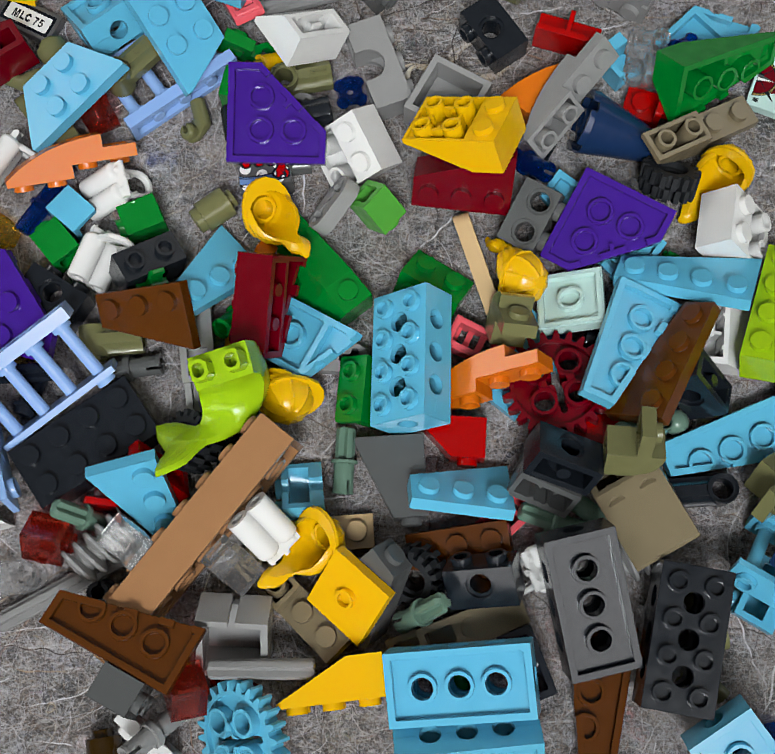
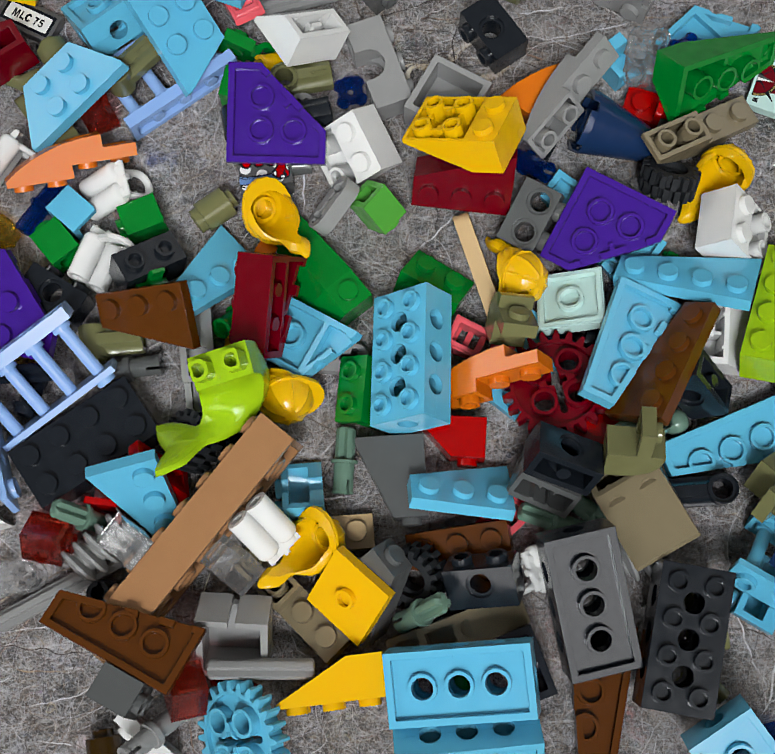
(200, 124): olive arm -> none
(562, 35): red panel -> none

